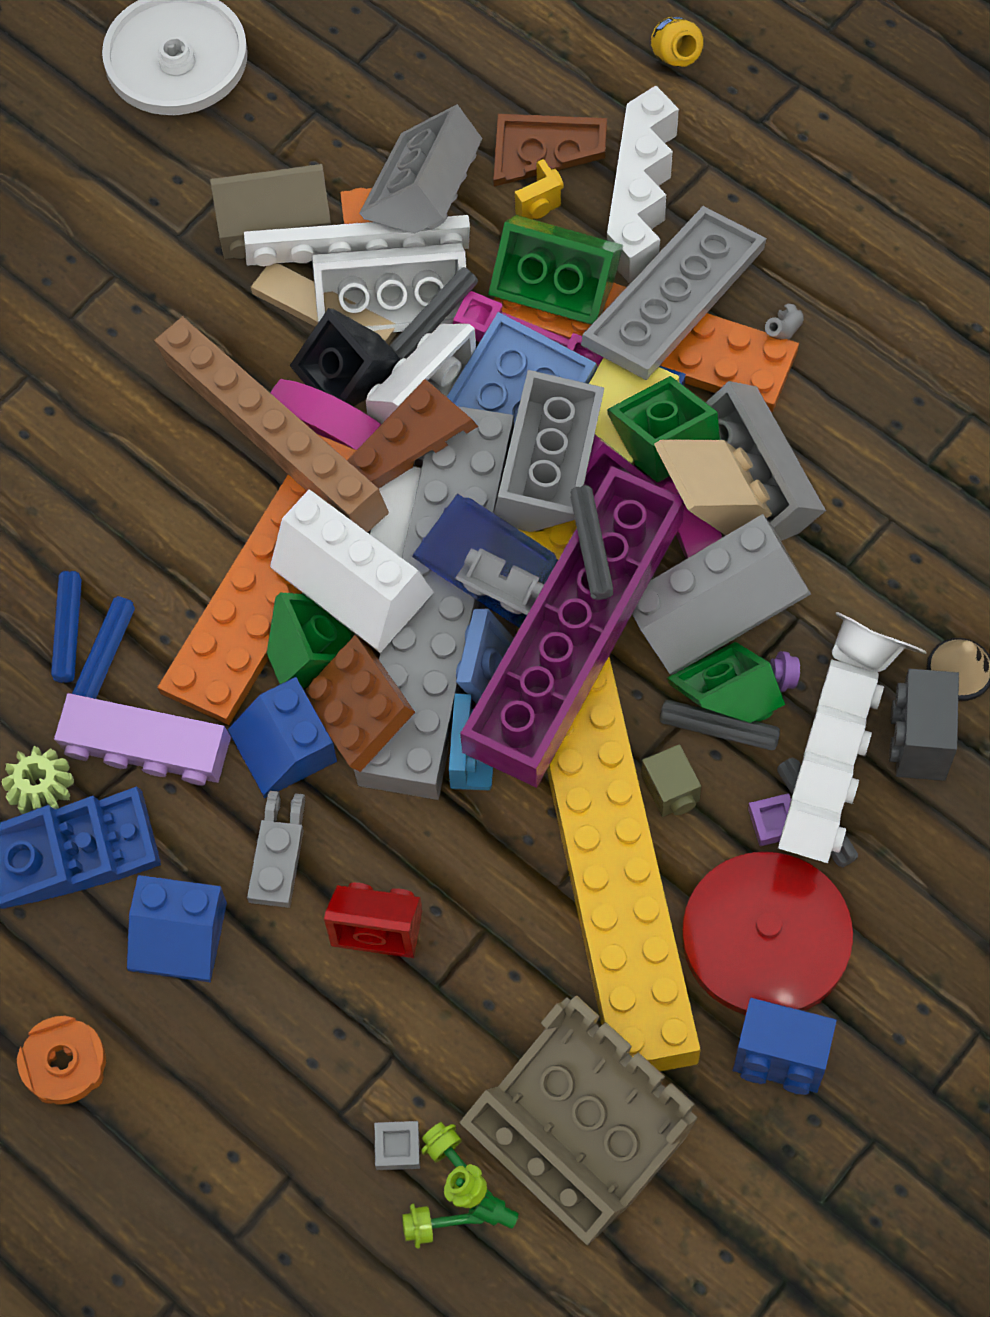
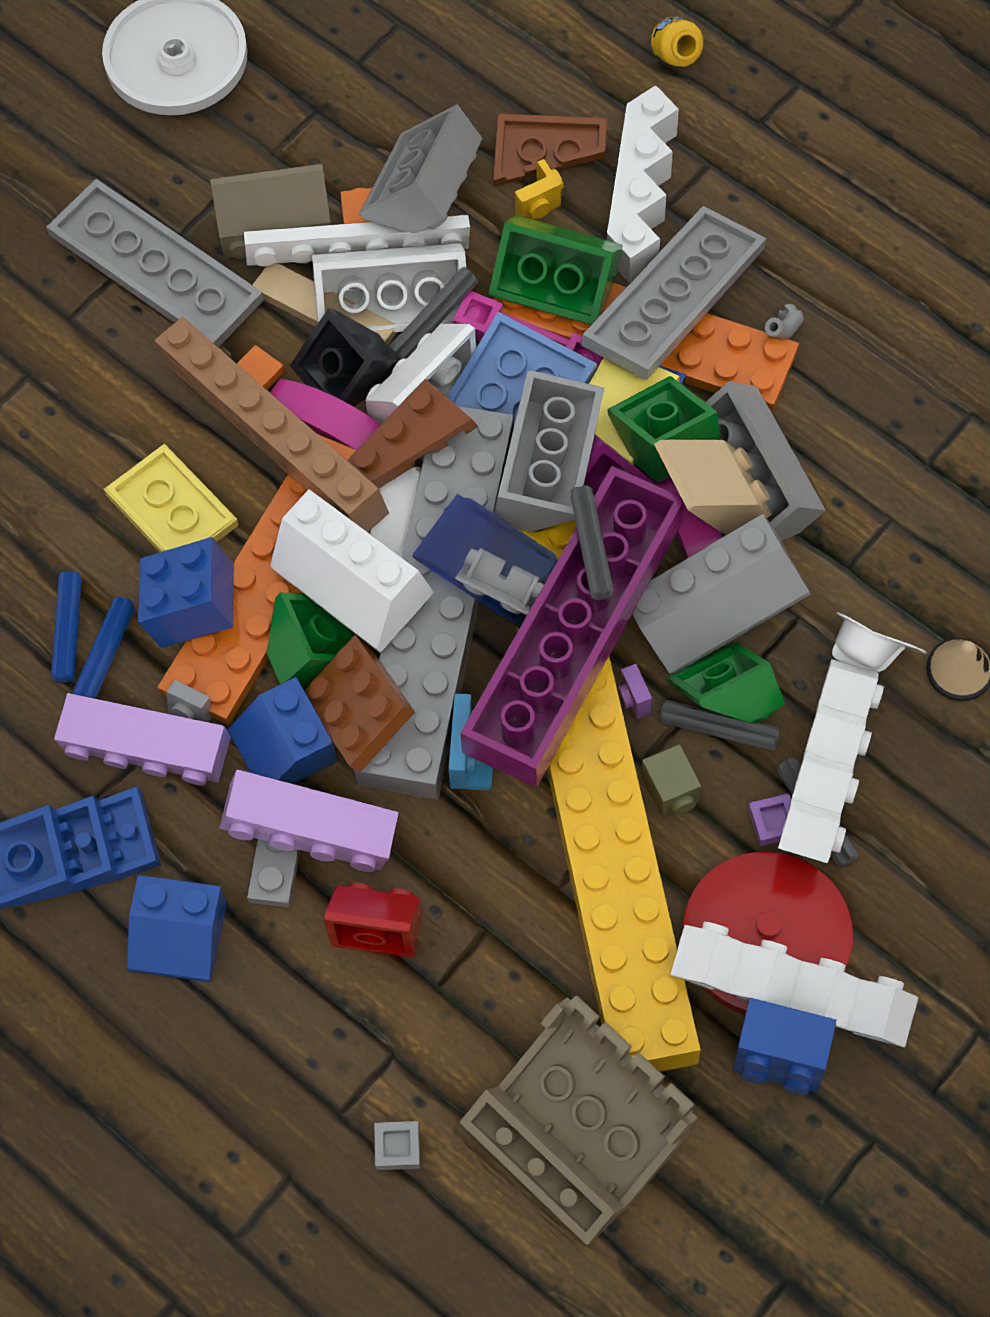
(28, 771): yellowish green gear -> none
(40, 1049): orange plate -> none
(154, 262): none -> light grey plate
(169, 502): none -> light yellow tile
(186, 592): none -> blue brick
(187, 702): none -> light grey plate
(262, 367): none -> orange tile
(308, 821): none -> lavender brick
(463, 1187): lime plant -> none
(483, 652): medium blue plate -> none
(634, 692): none -> medium lavender plate
(768, 974): none -> white brick
(786, 670): medium lavender plate -> none
(925, 724): dark grey brick -> none

